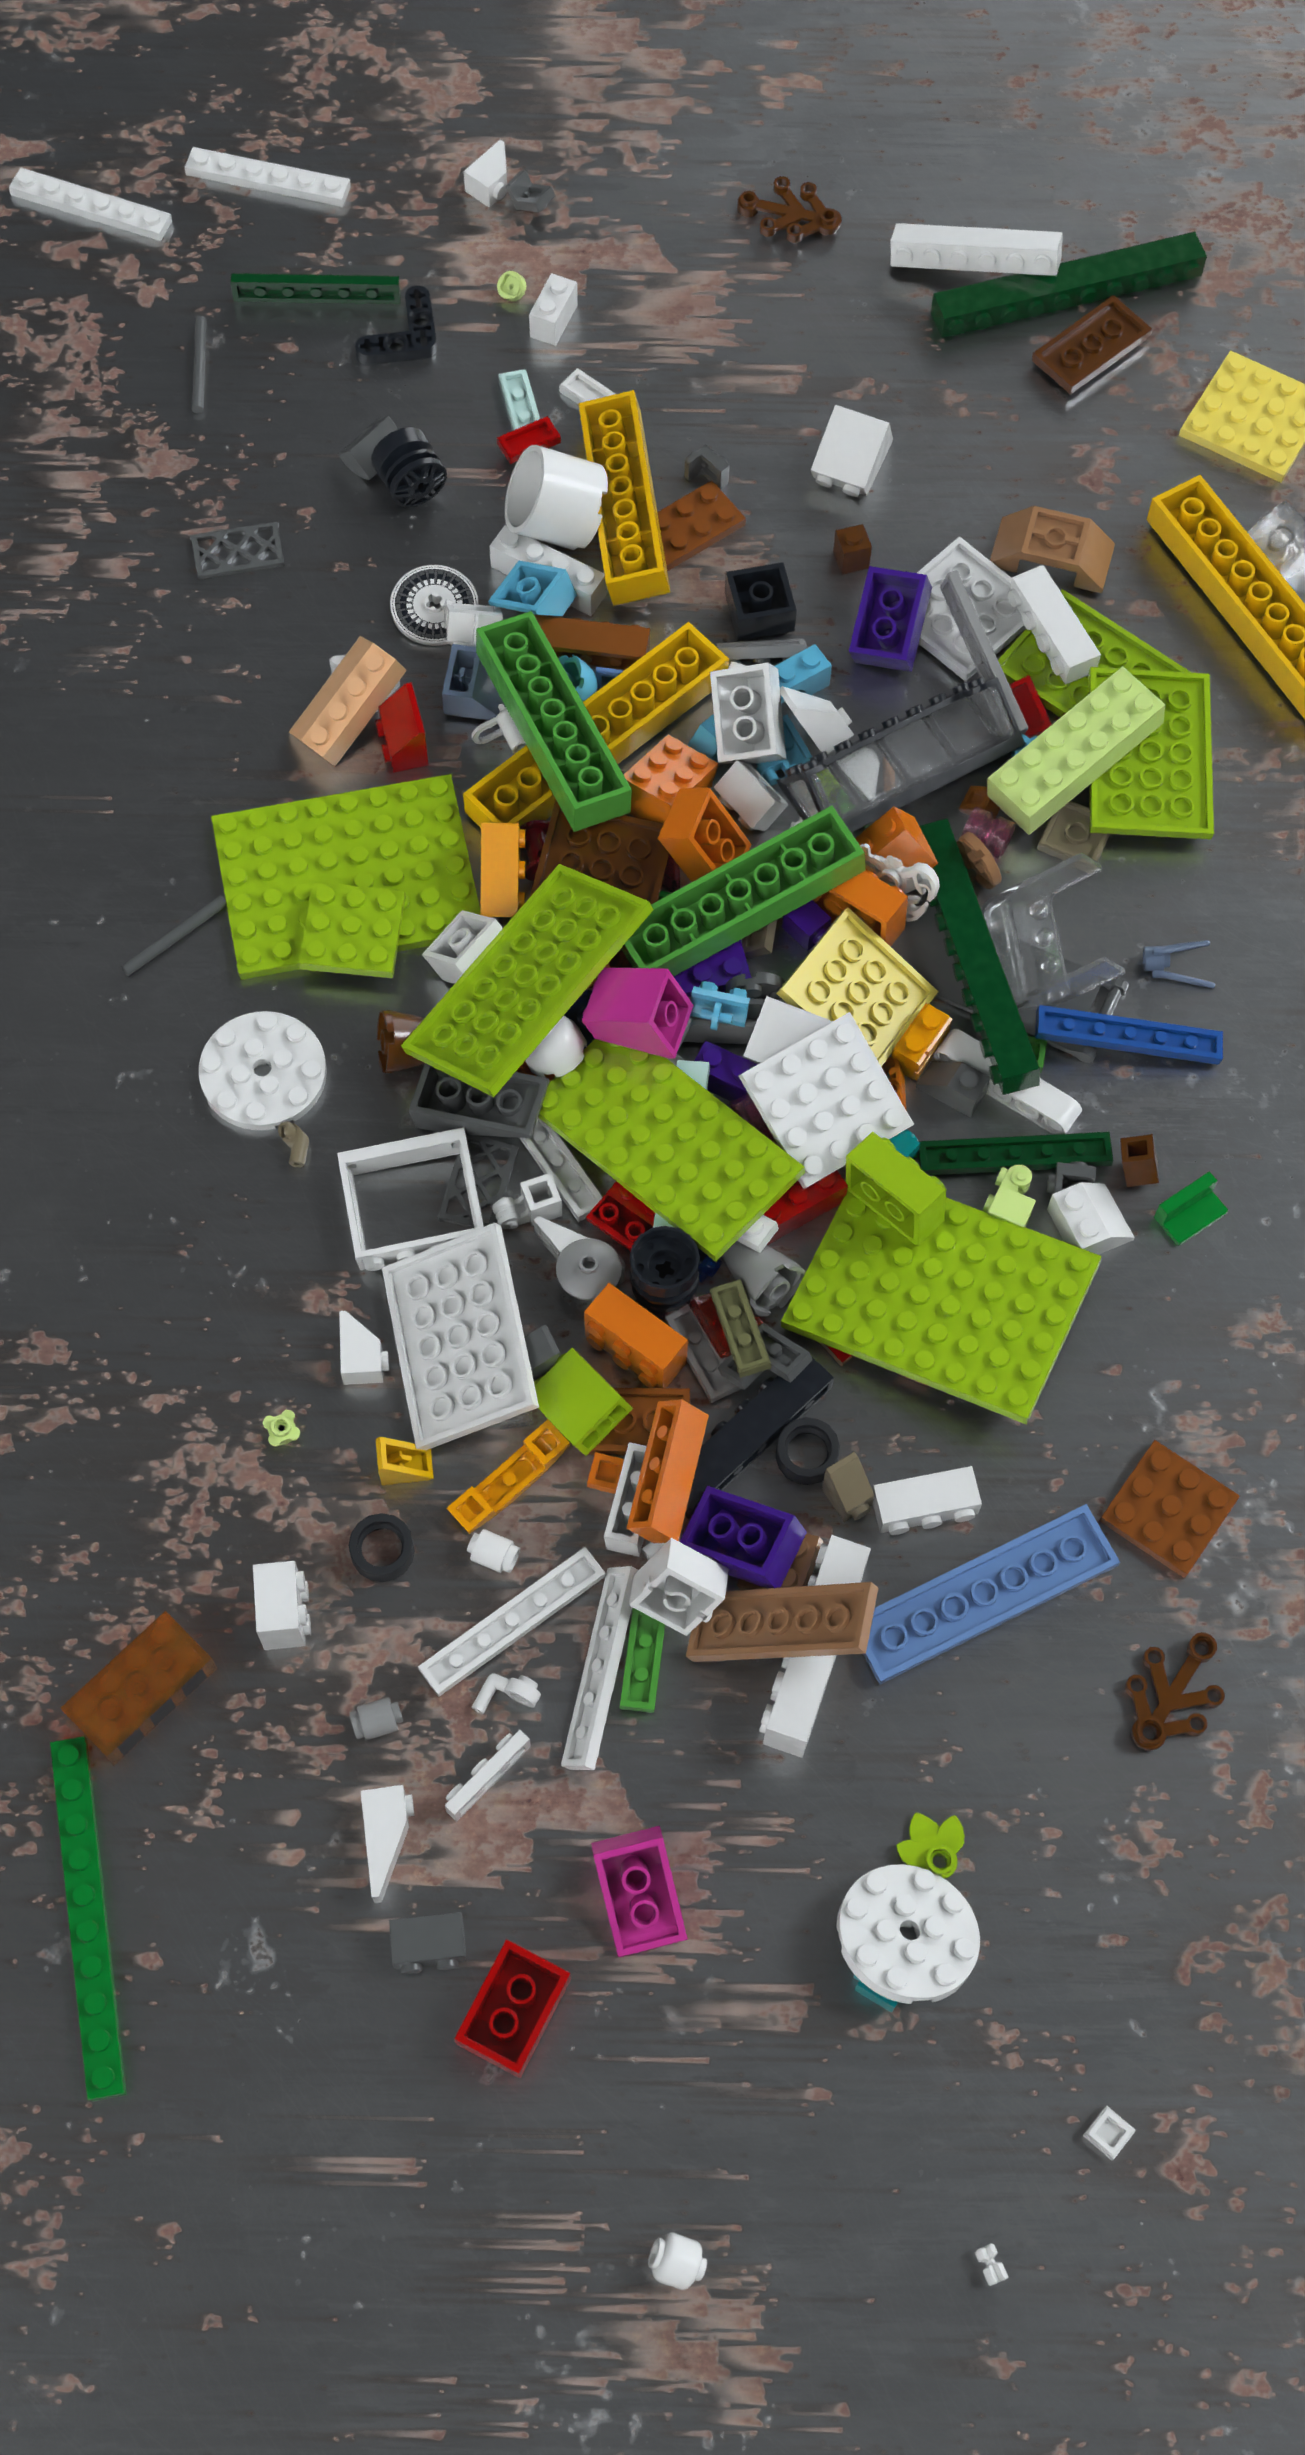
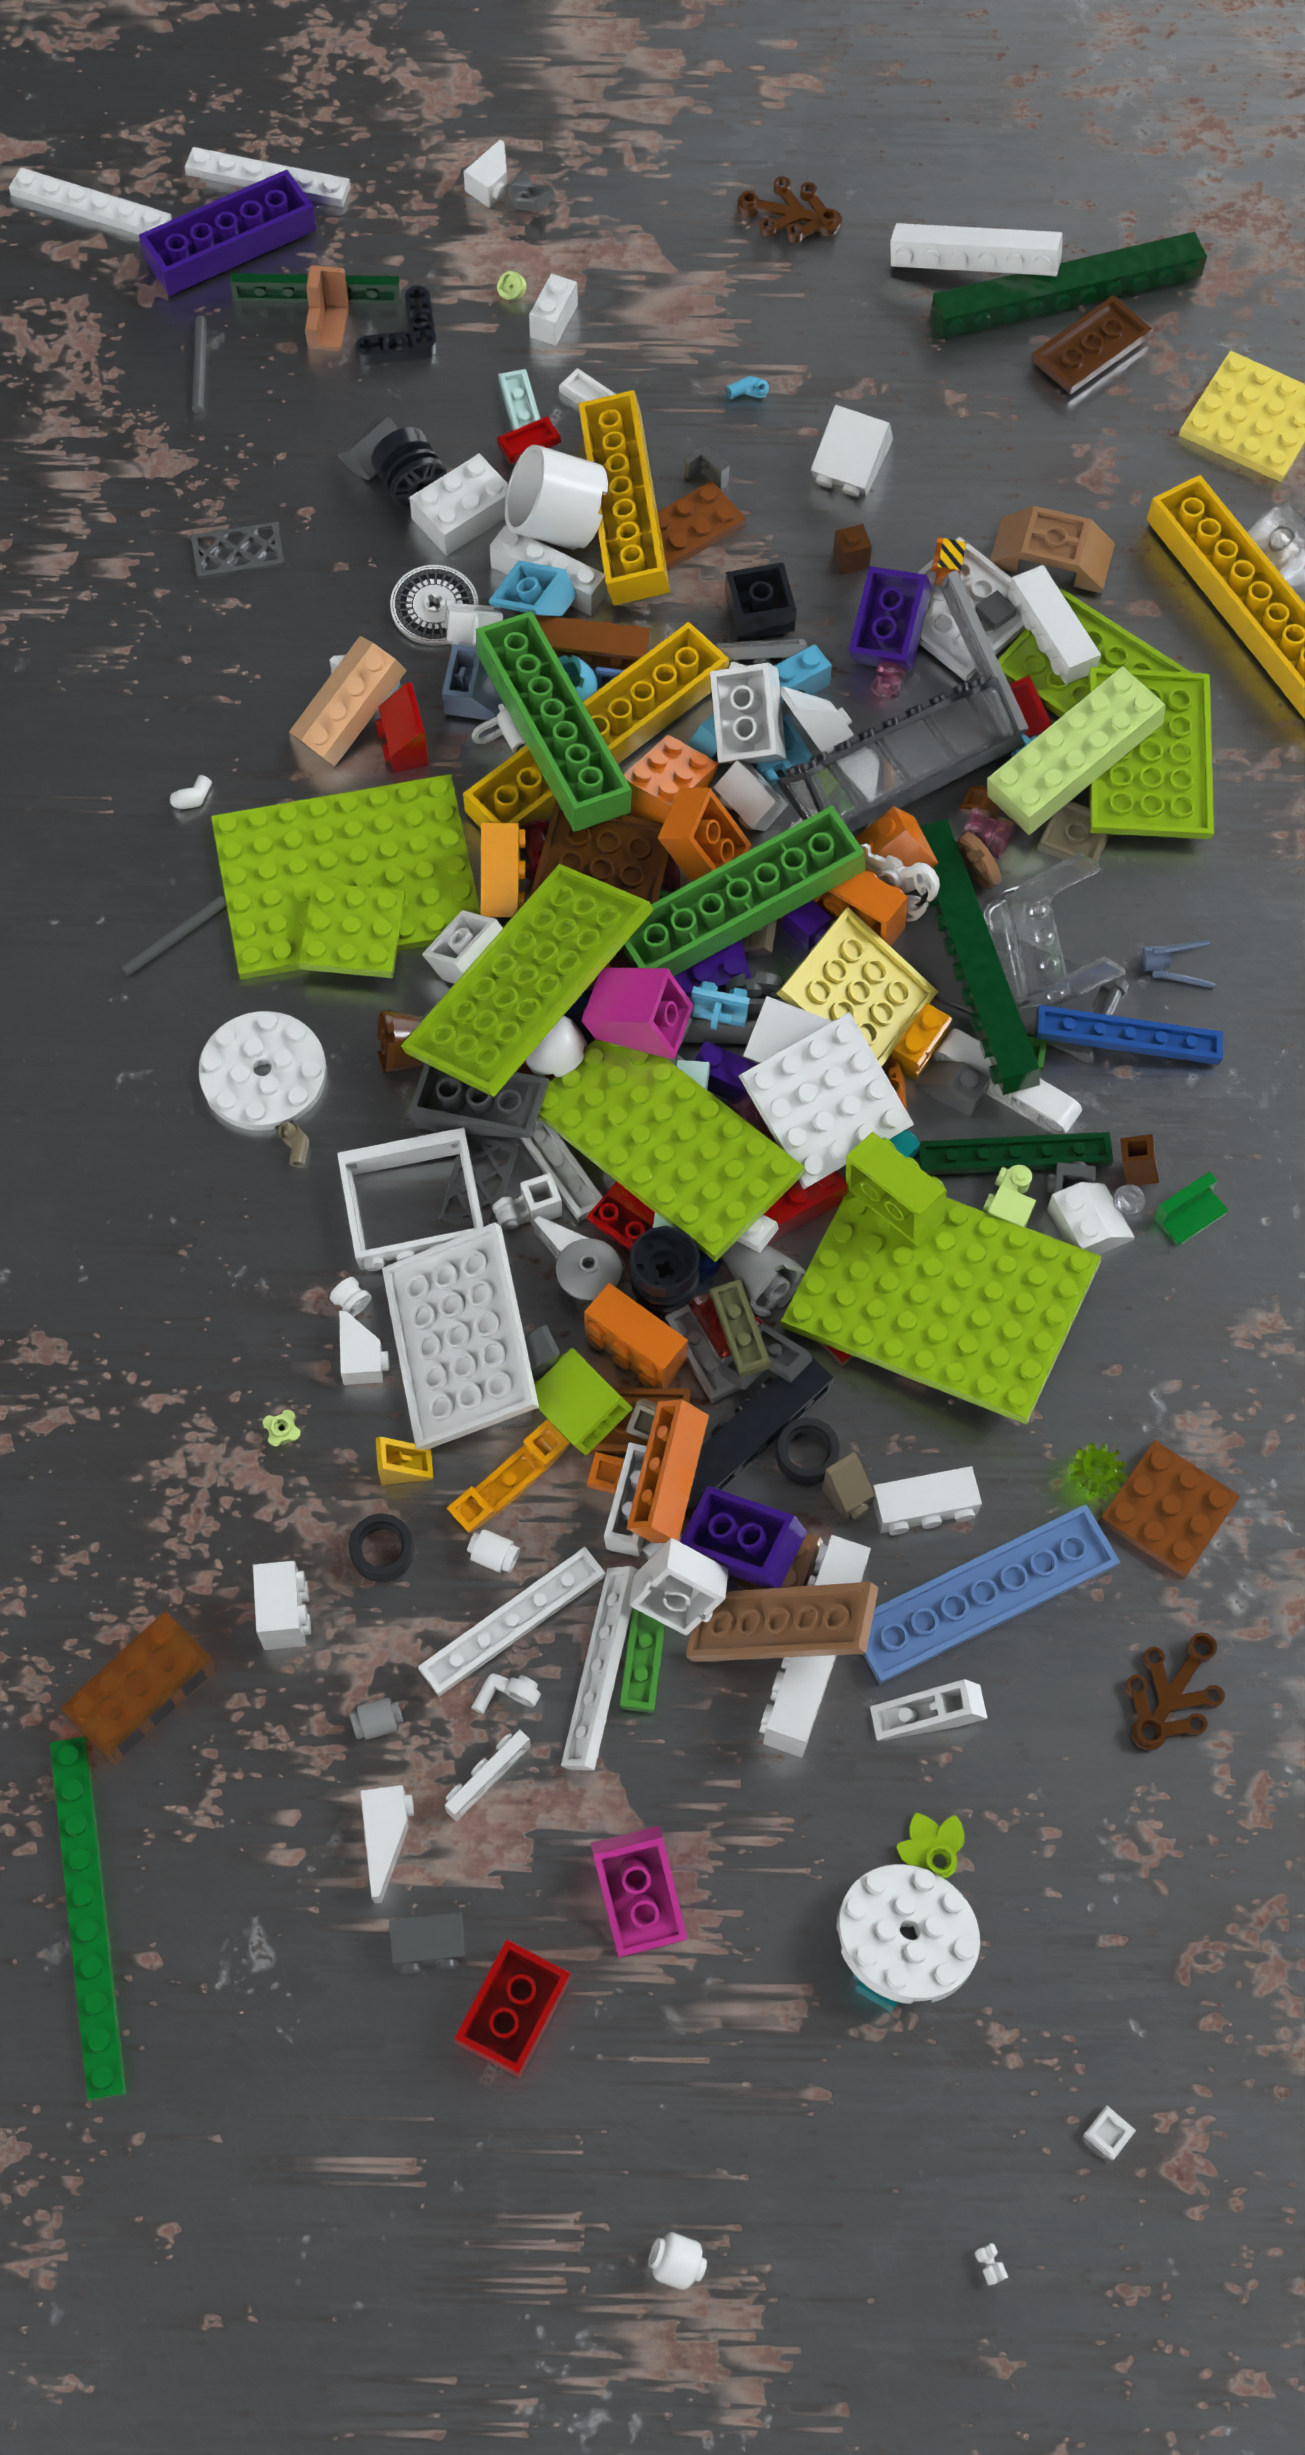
(193, 796): none -> white arm
(227, 232): none -> dark purple brick
(327, 308): none -> nougat panel
(350, 1296): none -> white wheel
(460, 504): none -> white brick
(642, 1419): none -> dark tan slope
(749, 386): none -> medium azure arm
(888, 679): none -> clear pink wheel
(929, 1711): none -> white slope
(947, 558): none -> brick
(995, 610): none -> dark grey tile
(1109, 1467): none -> clear neon green gear
(1129, 1200): none -> clear plate

